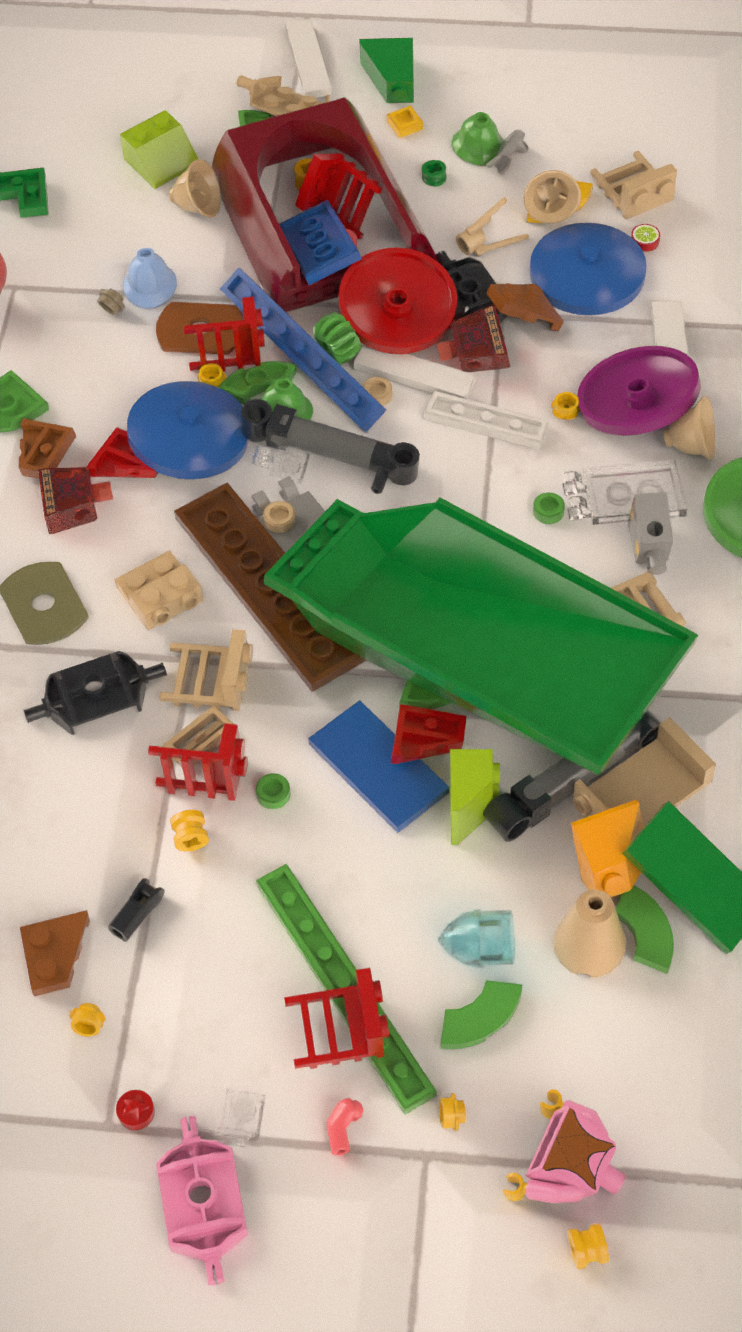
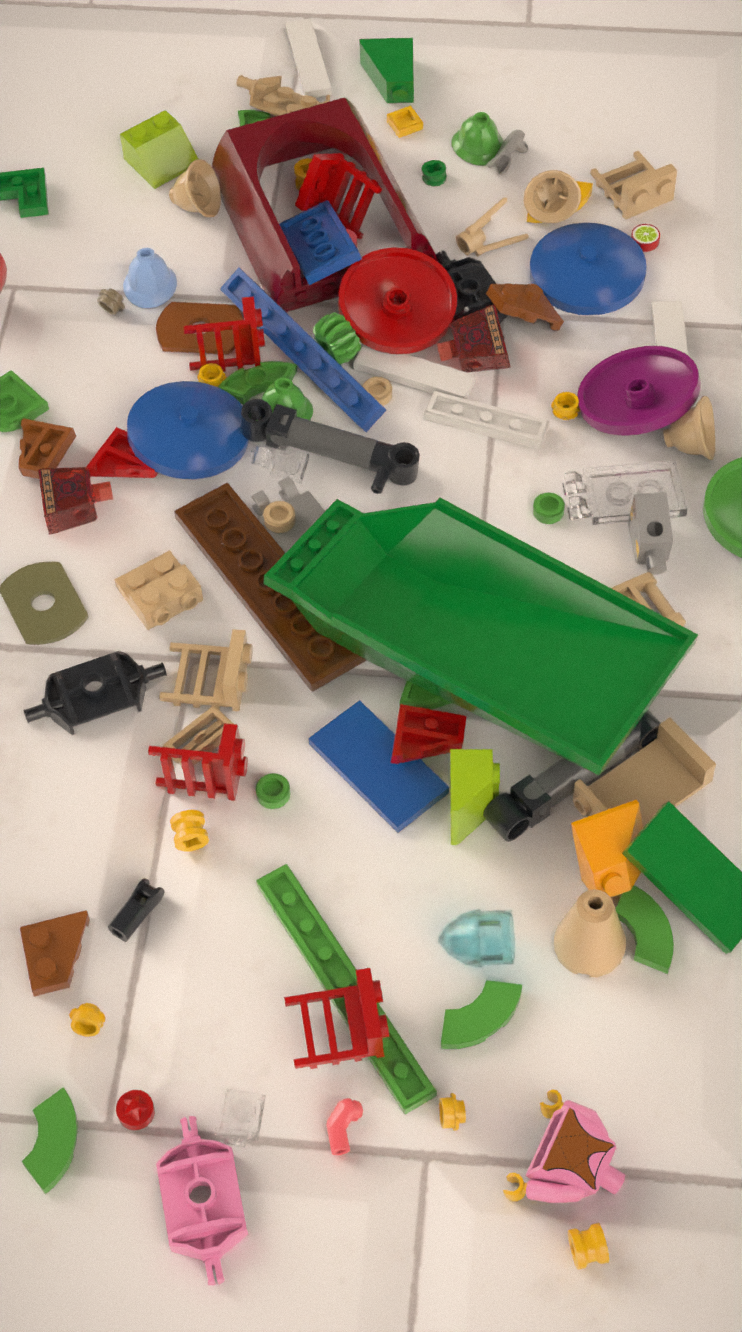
(55, 1140): none -> bright green tile

